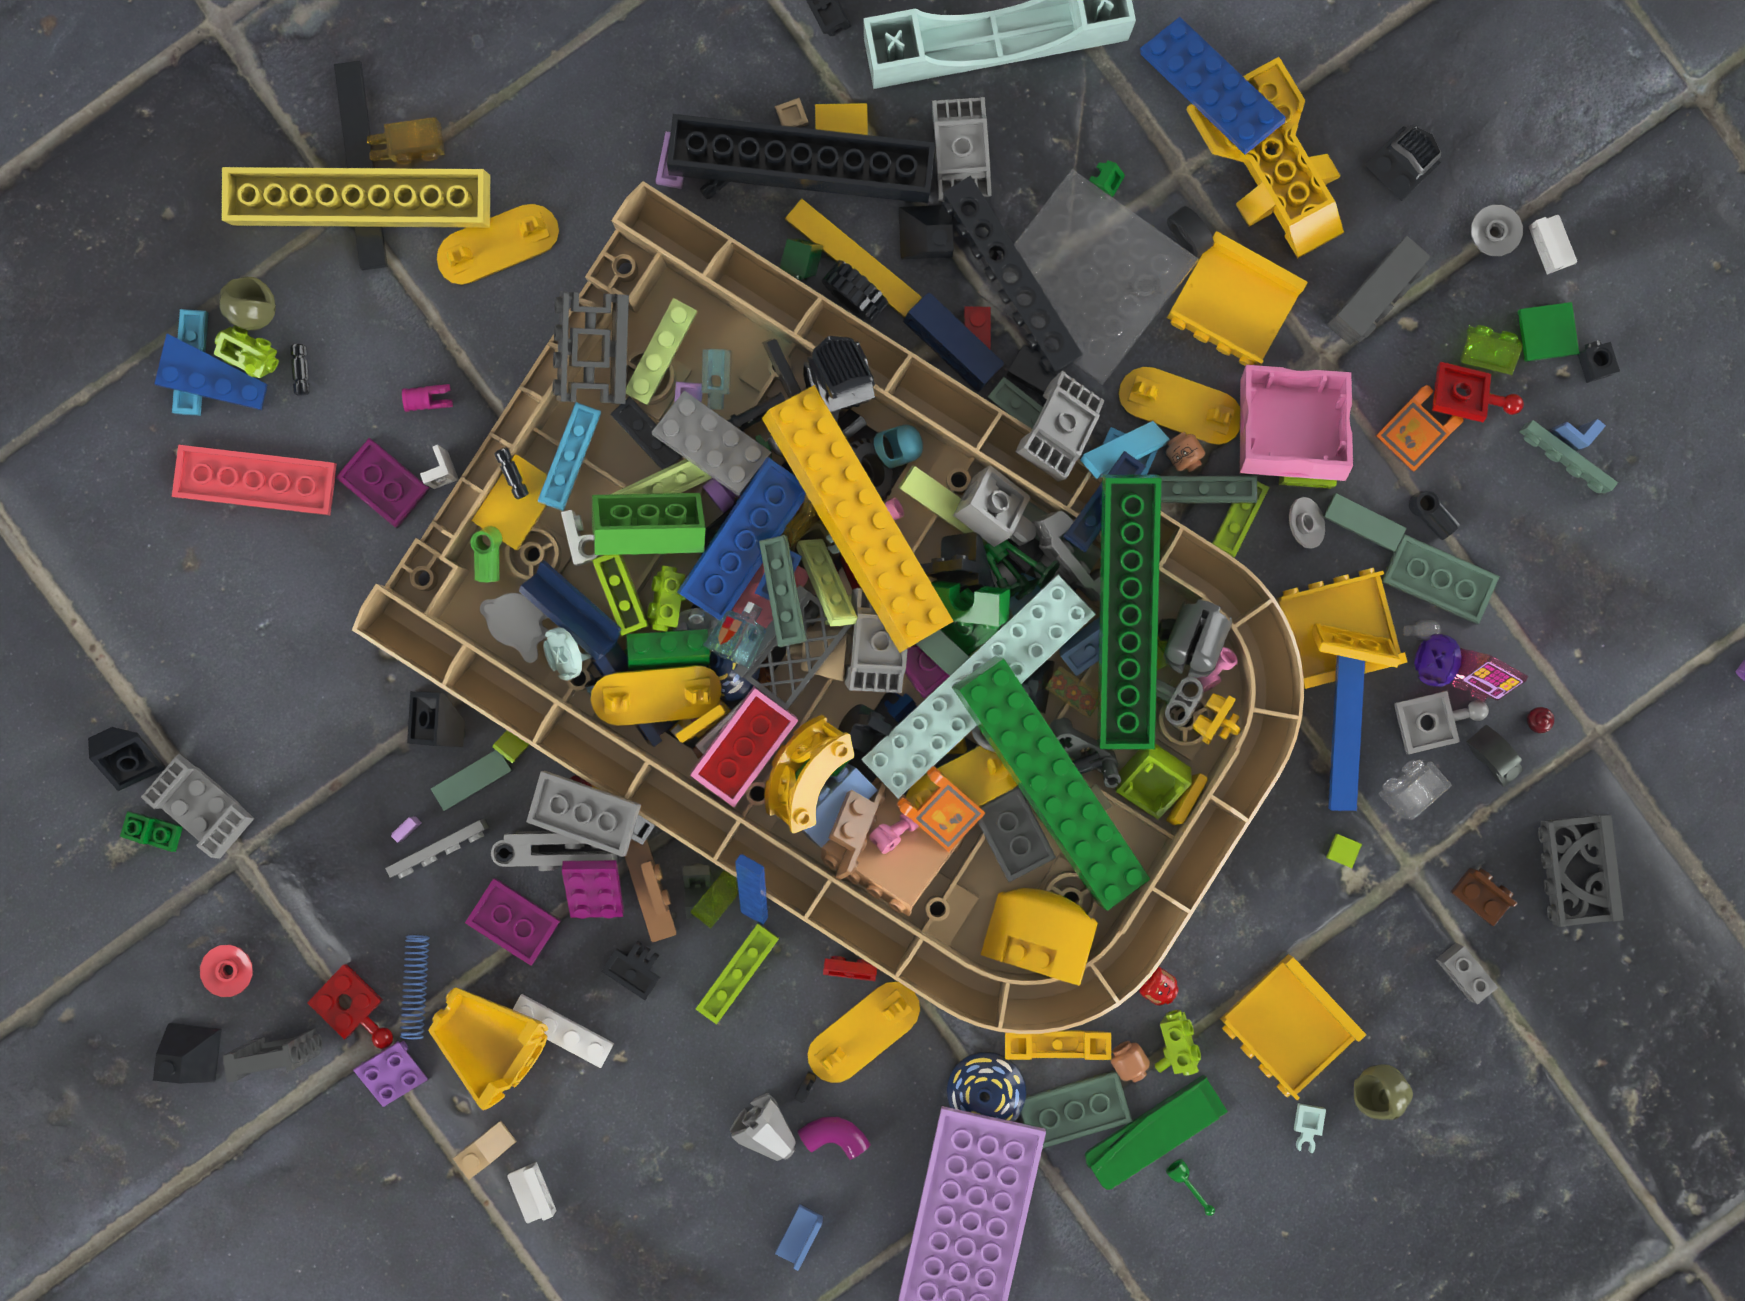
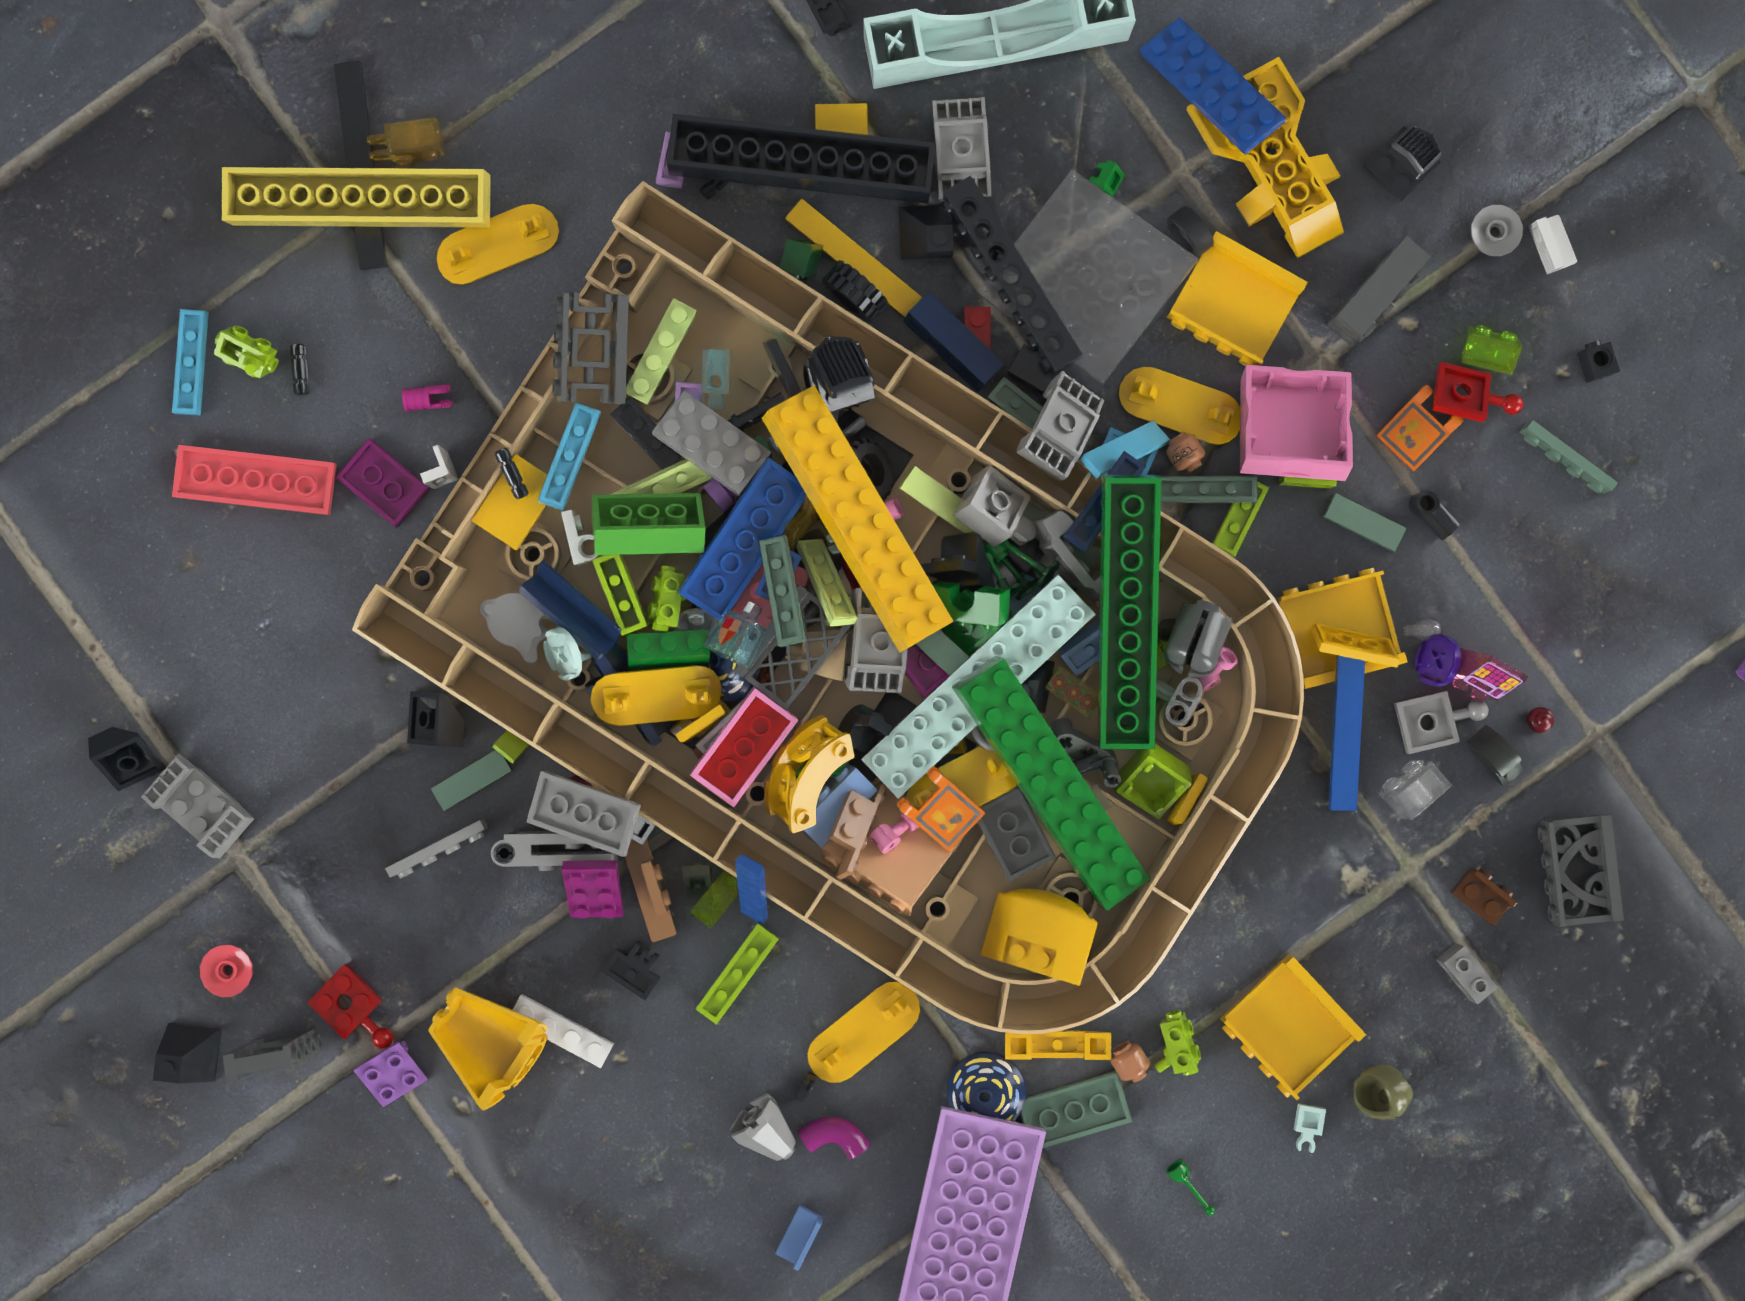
(151, 831): green slope -> none
(201, 374): blue wing -> none
(247, 303): olive piece -> none
(405, 829): lavender tile -> none
(421, 940): medium blue piece -> none
(484, 1150): tan slope -> none
(486, 557): bright green piece -> none
(512, 921): magenta plate -> none
(532, 1193): white panel -> none
(792, 114): tan tile -> none
(839, 967): red plate -> none
(901, 708): blue tile -> none
(905, 443): medium azure helmet -> none
(1155, 1133): green piece -> none
(1160, 987): red head -> none
(1221, 707): yellow hips -> none
(1307, 522): light grey dish -> none
(1343, 850): lime tile -> none
(1440, 579): sand green tile -> none
(1548, 332): green tile -> none
(1579, 437): medium blue panel -> none

